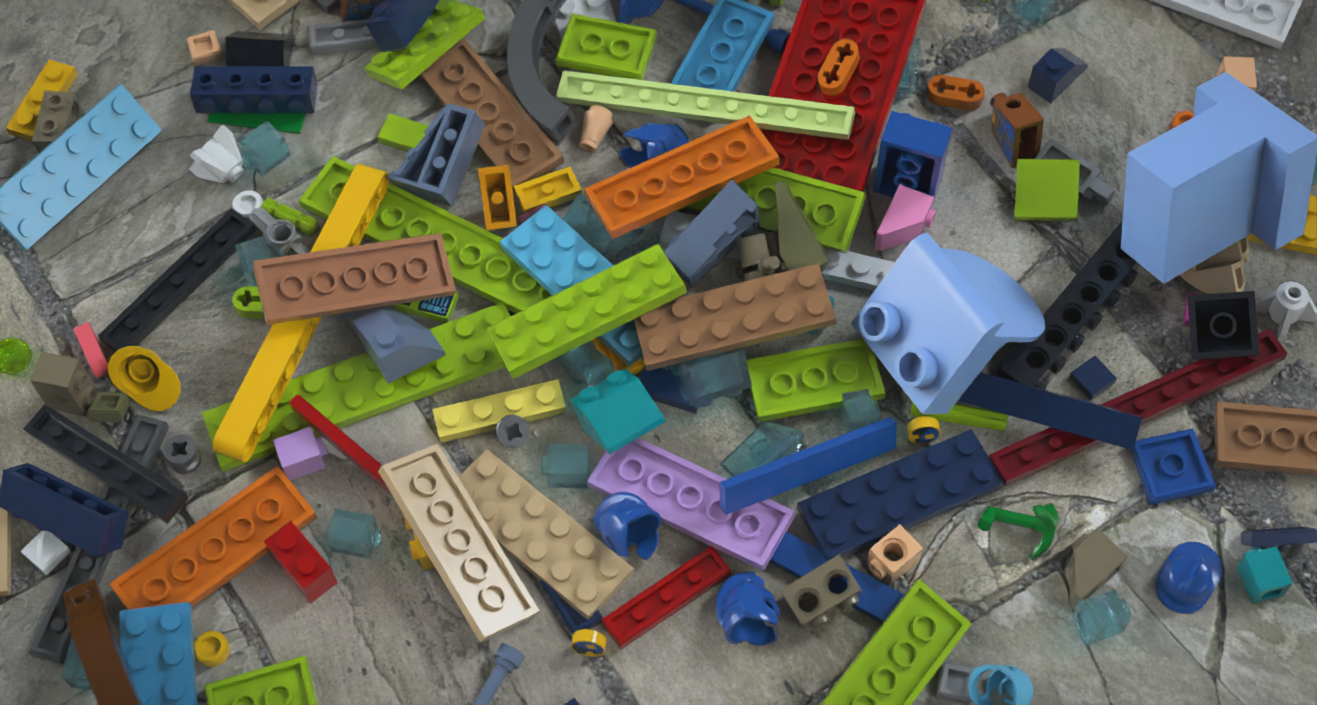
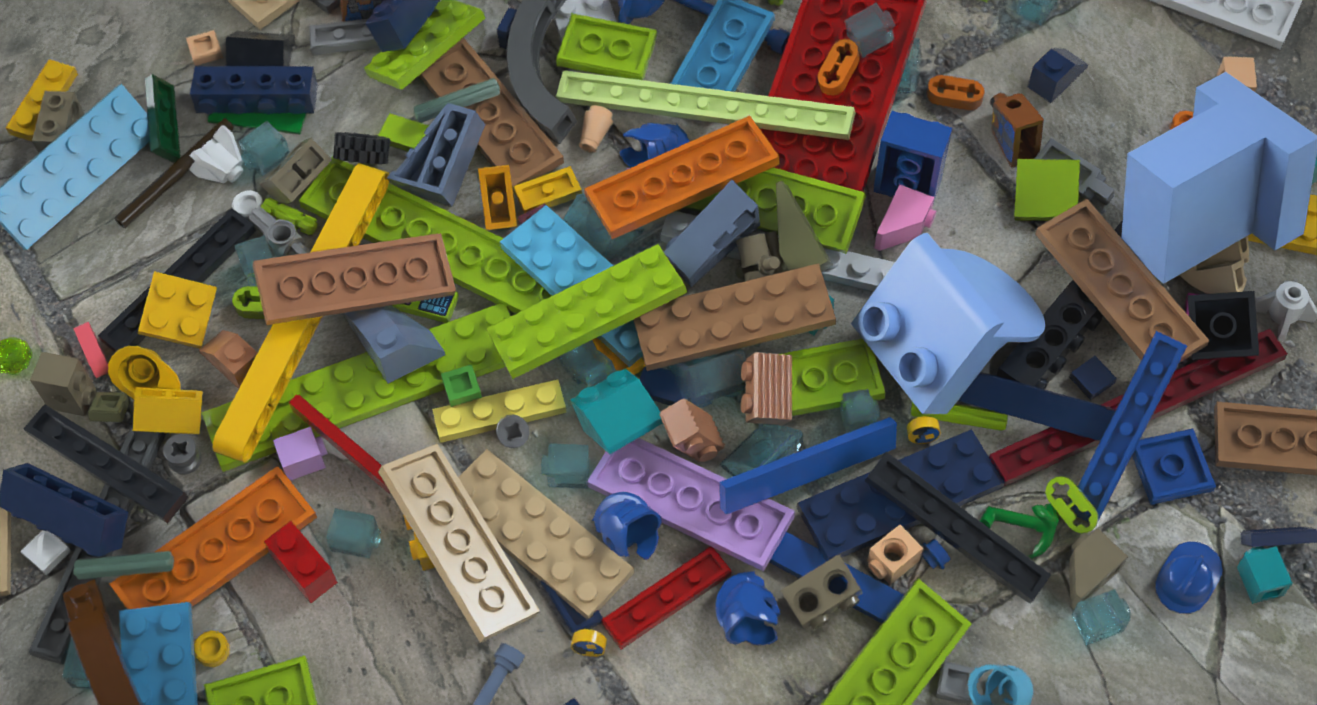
(123, 565): none -> sand green axle
(162, 118): none -> dark green tile
(165, 180): none -> dark brown piece
(167, 410): none -> yellow hinge
(177, 310): none -> yellow plate
(230, 356): none -> nougat slope
(296, 171): none -> dark tan brick
(361, 148): none -> black tyre
(461, 385): none -> bright green tile
(463, 98): none -> sand green axle
(504, 27): none -> dark blue tile
(692, 430): none -> nougat brick
(767, 388): none -> nougat brick
(870, 29): none -> clear light blue brick
(935, 554): none -> blue plate
(958, 527): none -> black plate
(1078, 499): none -> lime beam
(1117, 280): none -> medium nougat plate
(1129, 422): none -> blue tile

